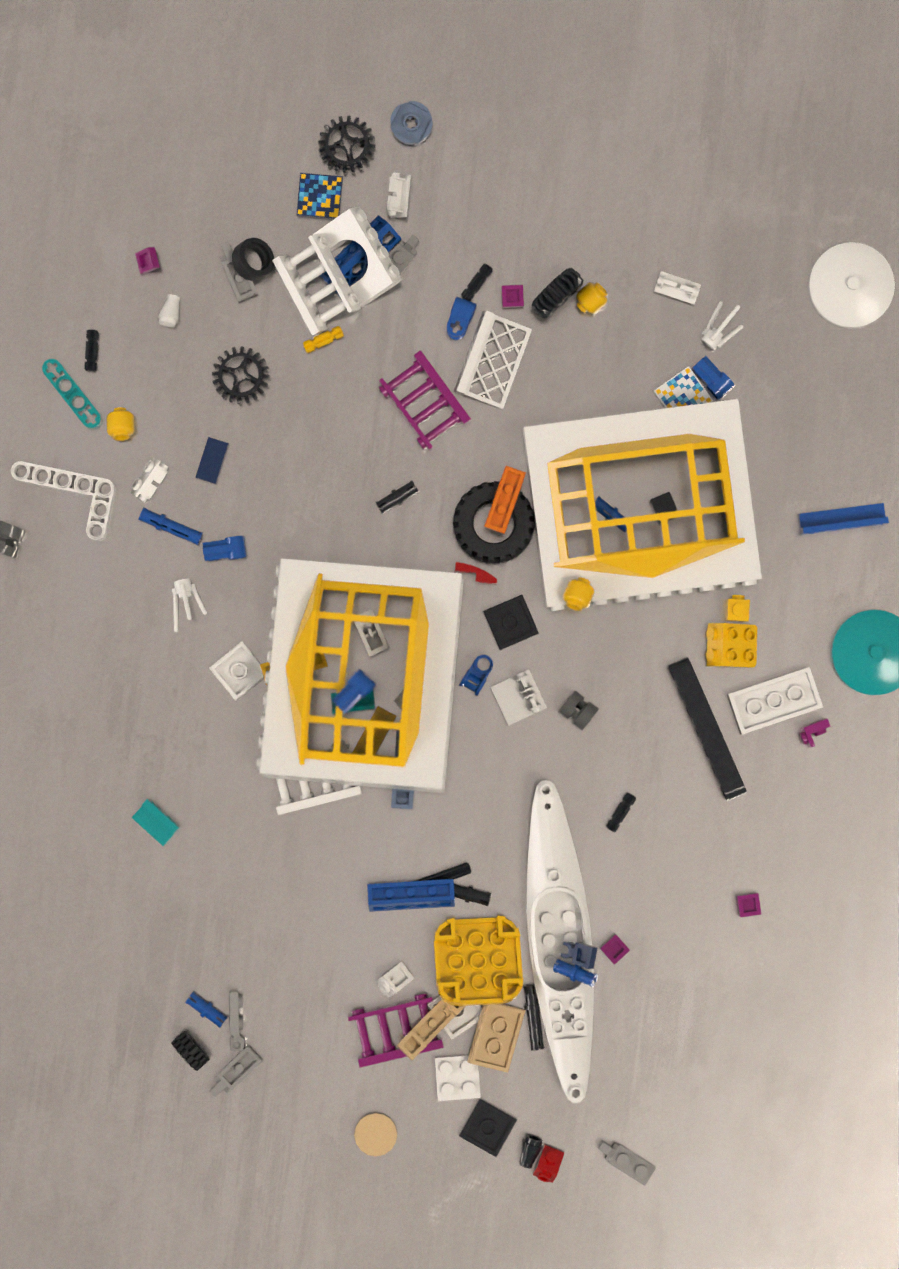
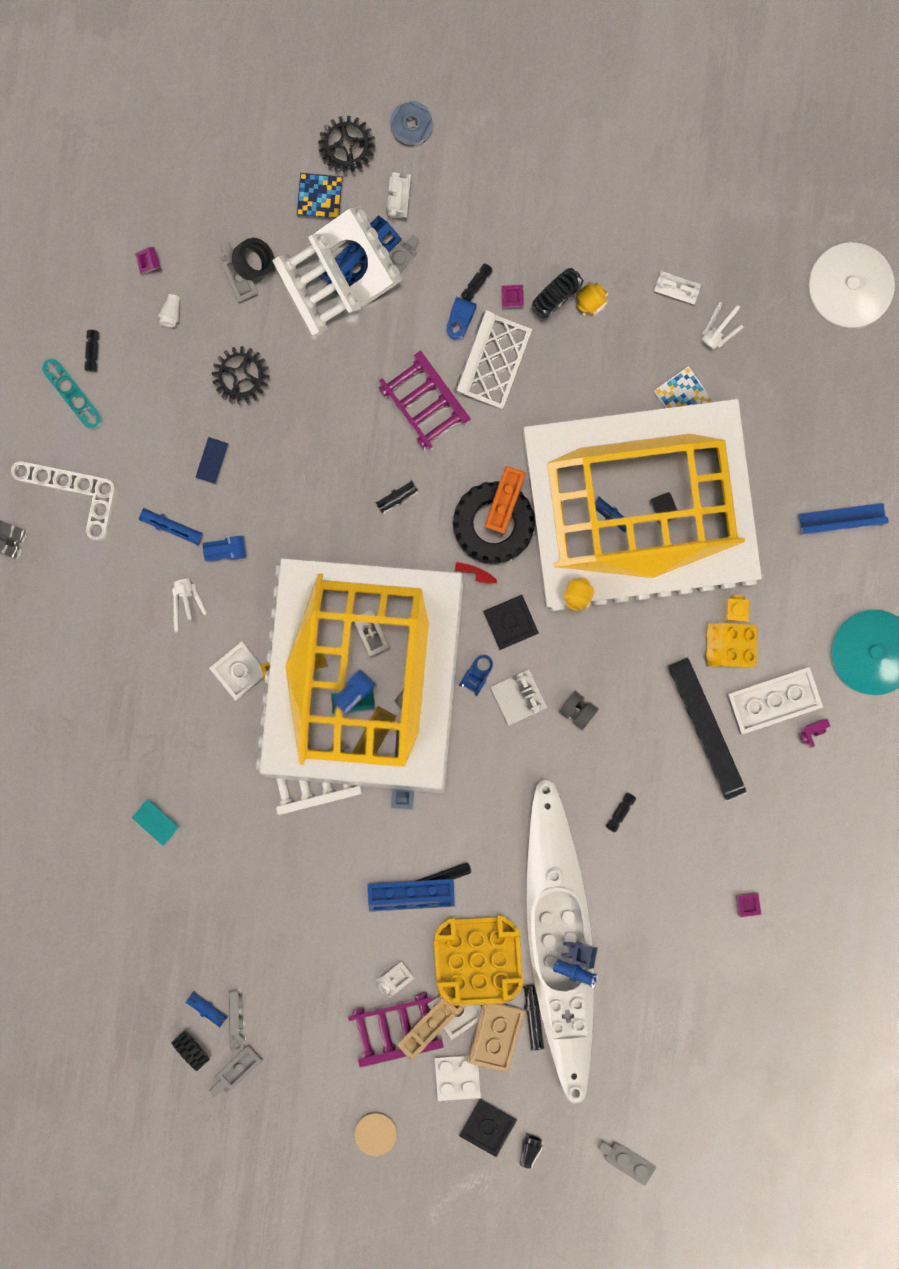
(120, 424): yellow head -> none
(152, 472): white hinge -> none
(323, 339): yellow axle -> none
(471, 895): black pin -> none
(548, 1164): red bracket -> none
(615, 949): magenta plate -> none
(716, 382): blue piece -> none

